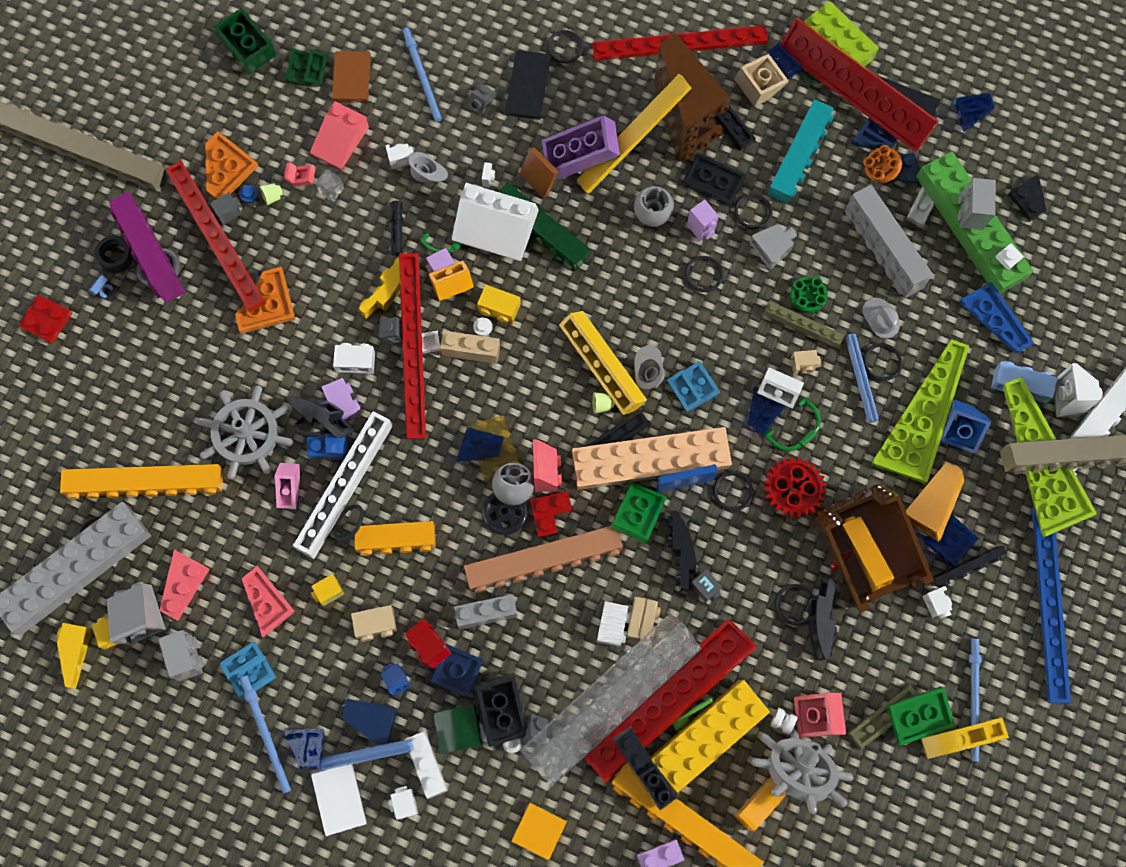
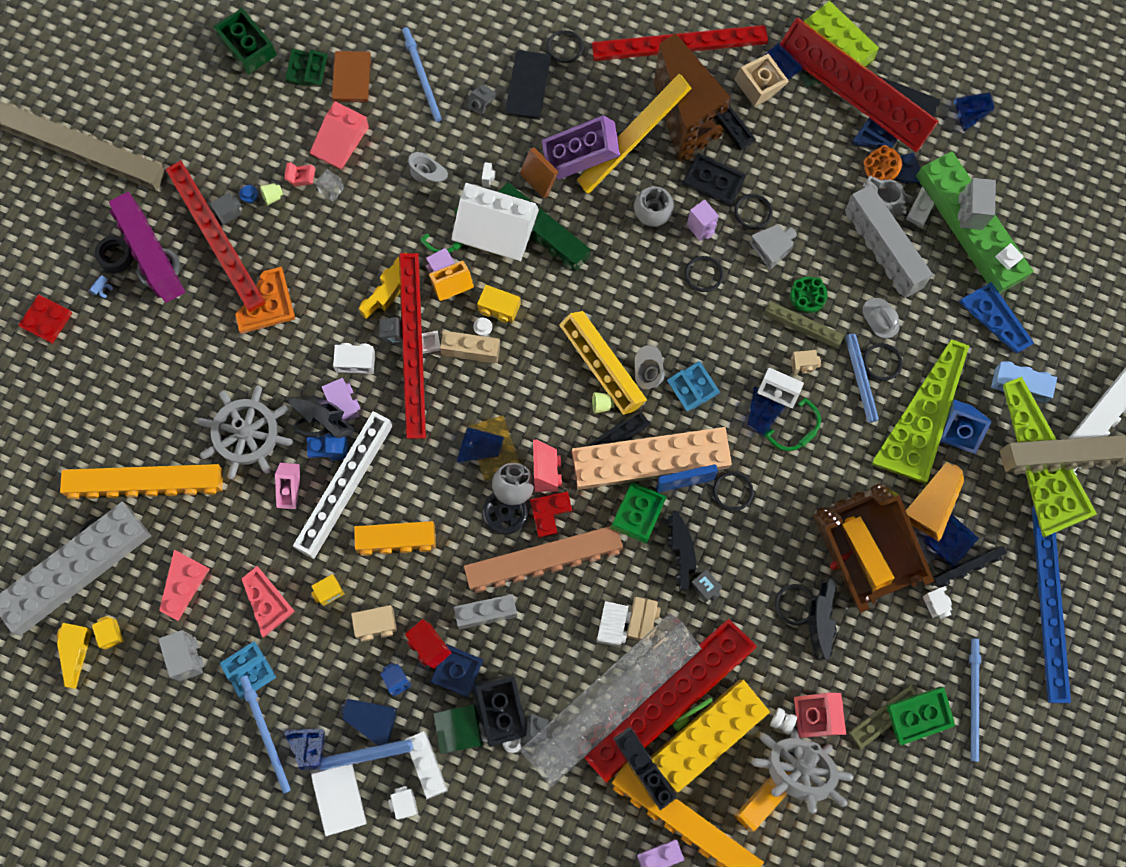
(133, 614): light grey slope -> none
(225, 165): orange plate -> none
(357, 526): black tyre -> none
(396, 227): black pin -> none
(399, 155): white brick -> none
(539, 831): light orange tile -> none
(800, 151): teal brick -> none
(805, 501): red gear -> none
(892, 196): none -> light grey piece
(964, 738): yellow slope -> none
(1029, 198): black wing -> none
(1075, 392): white slope -> none

